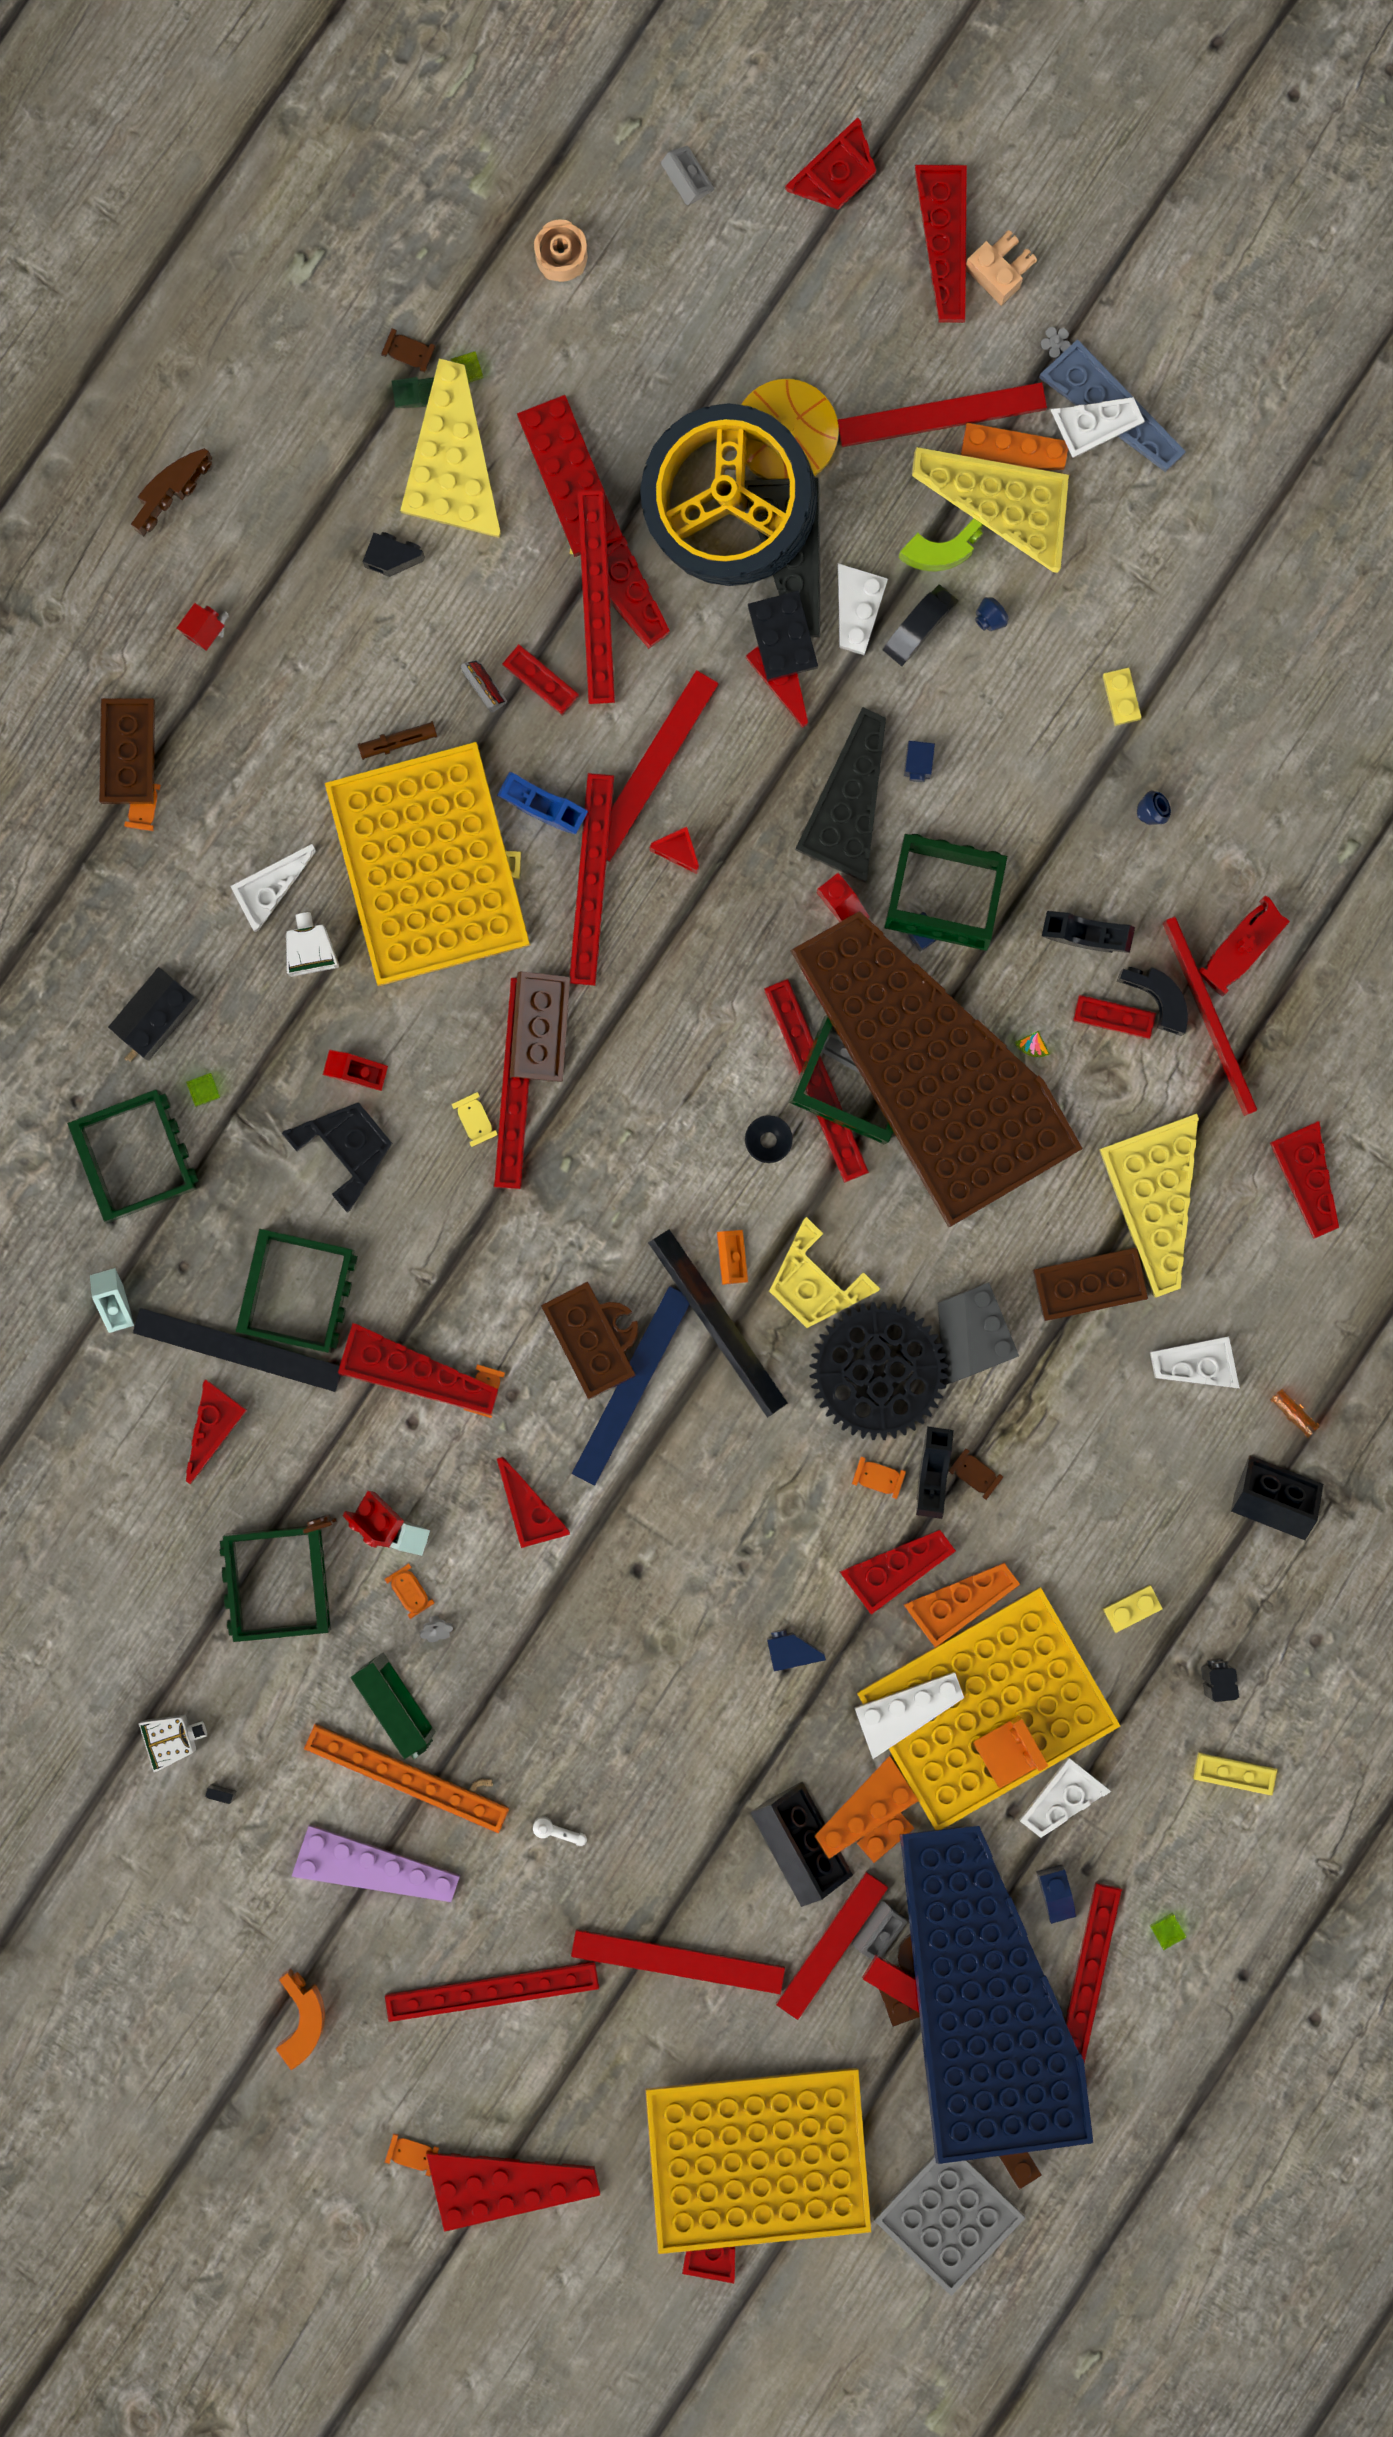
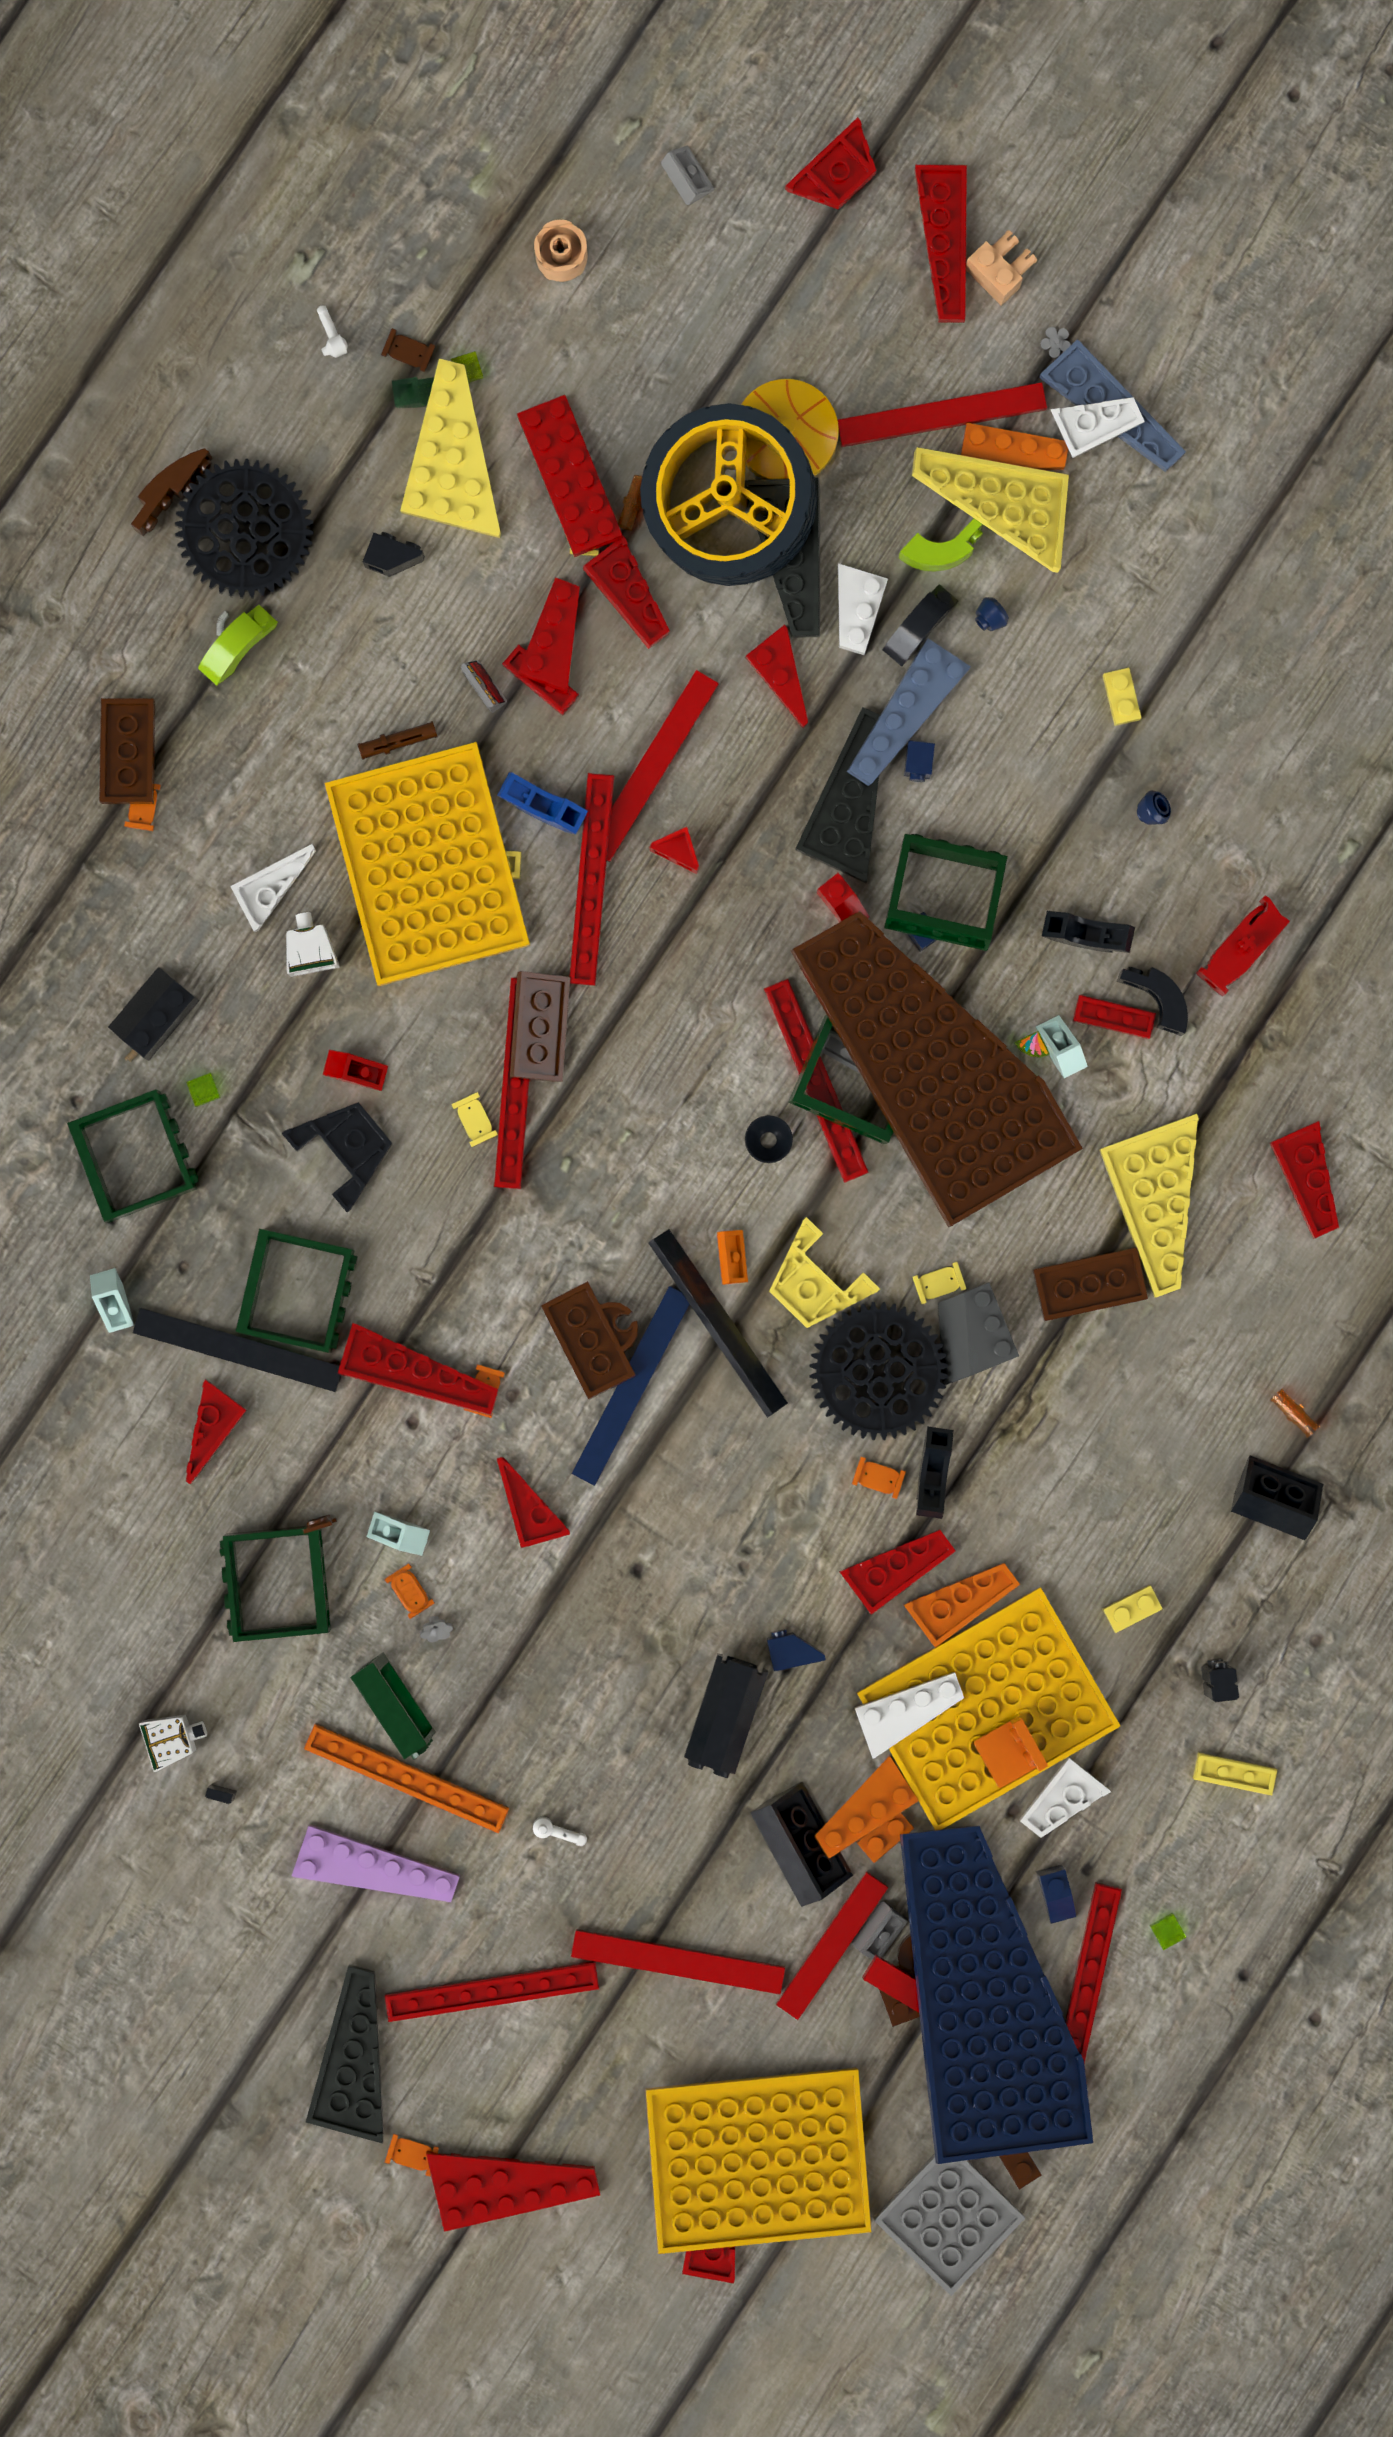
(198, 526): none -> black gear
(201, 626): red brick -> none
(235, 642): none -> lime arch
(312, 2017): orange arch -> none
(336, 345): none -> white piece
(349, 2076): none -> pearl dark grey wing
(374, 1521): red bracket -> none
(482, 1782): tan leg -> none
(552, 641): none -> red wing
(596, 596): red tile -> none
(632, 504): none -> clear orange pin
(725, 1715): none -> black brick
(782, 636): black plate -> none
(919, 693): none -> sand blue wing
(939, 1283): none -> light yellow piece
(975, 1474): reddish brown piece -> none
(1062, 1046): none -> light aqua slope
(1200, 1362): white wing -> none
(1209, 1016): red tile -> none

